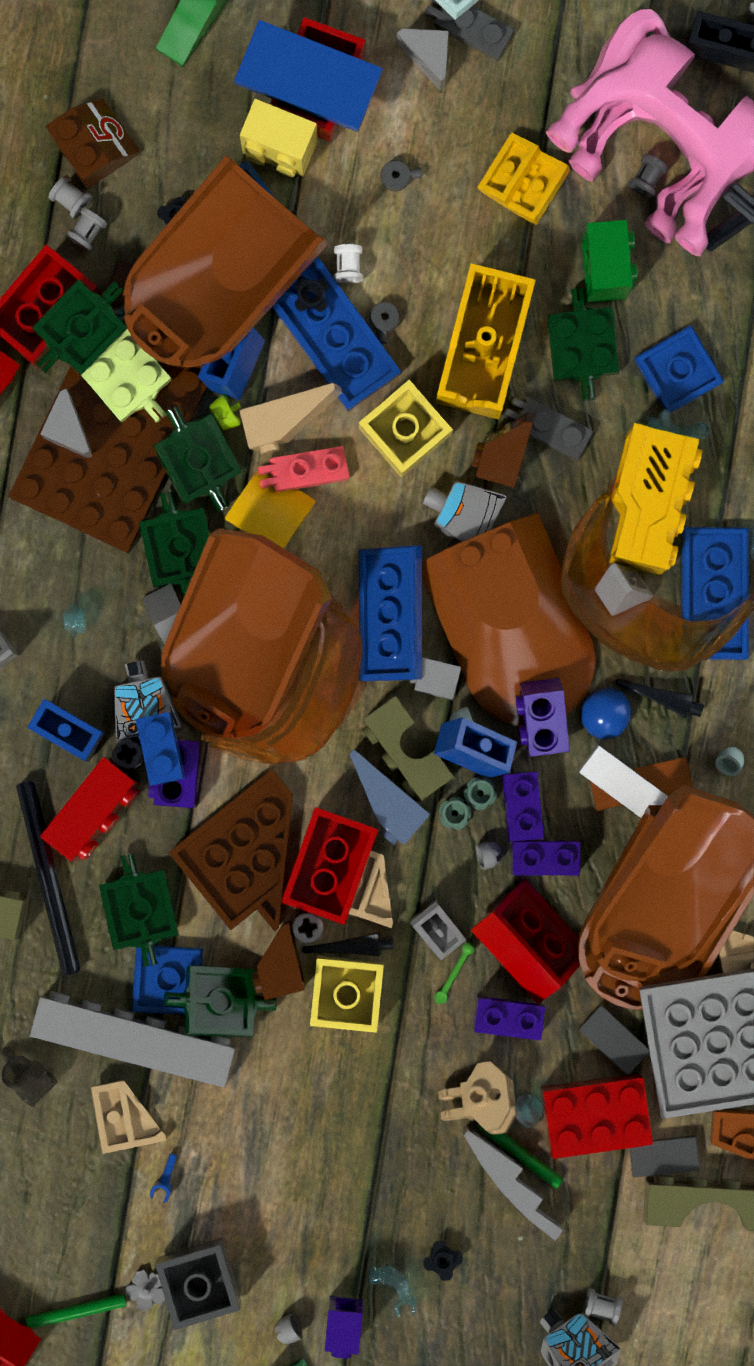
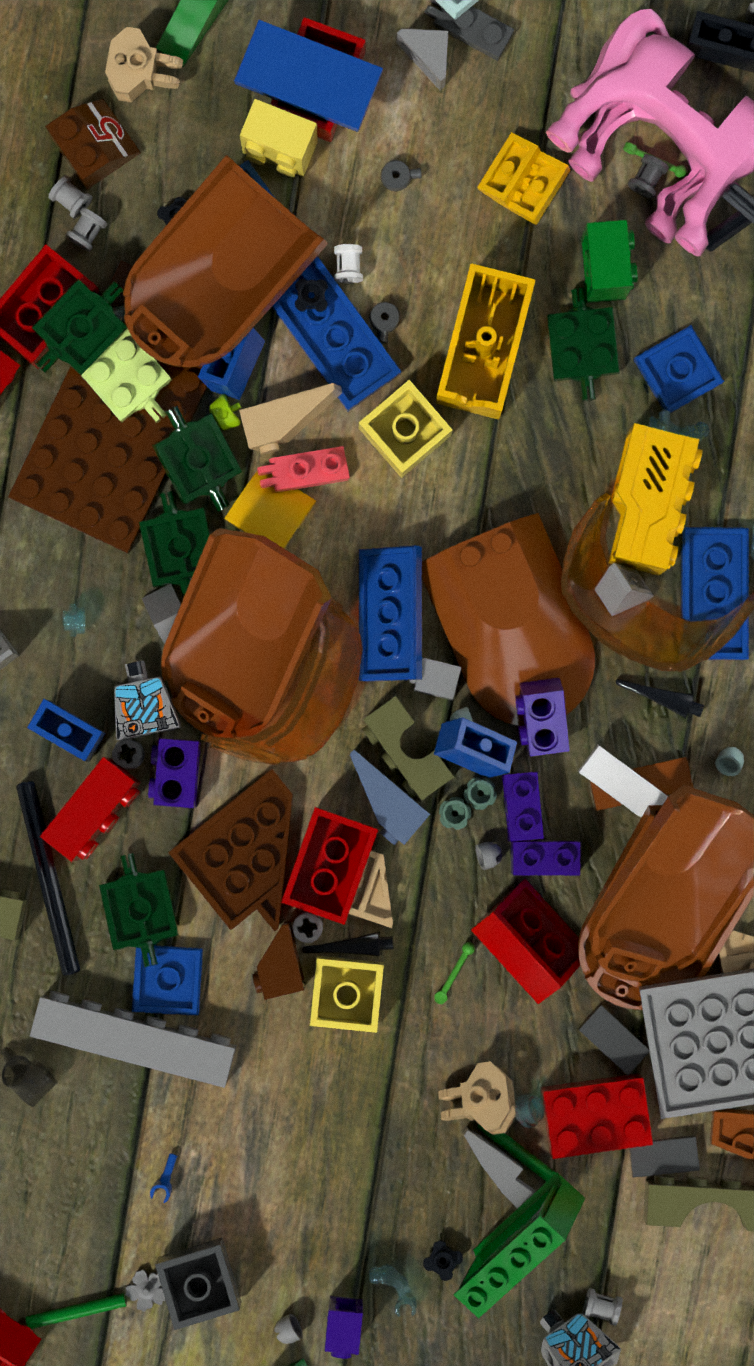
(65, 427): light grey slope -> none
(122, 1118): tan wing -> none
(140, 66): none -> tan hinge
(160, 749): blue brick -> none
(219, 1001): dark green plate -> none
(437, 930): light grey slope -> none
(465, 510): light grey torso -> none
(503, 451): reddish brown slope -> none
(508, 1017): dark purple brick -> none
(520, 1244): none -> green window
(552, 427): dark grey hinge -> none
(606, 713): blue hair -> none
(680, 171): none -> bright green hinge

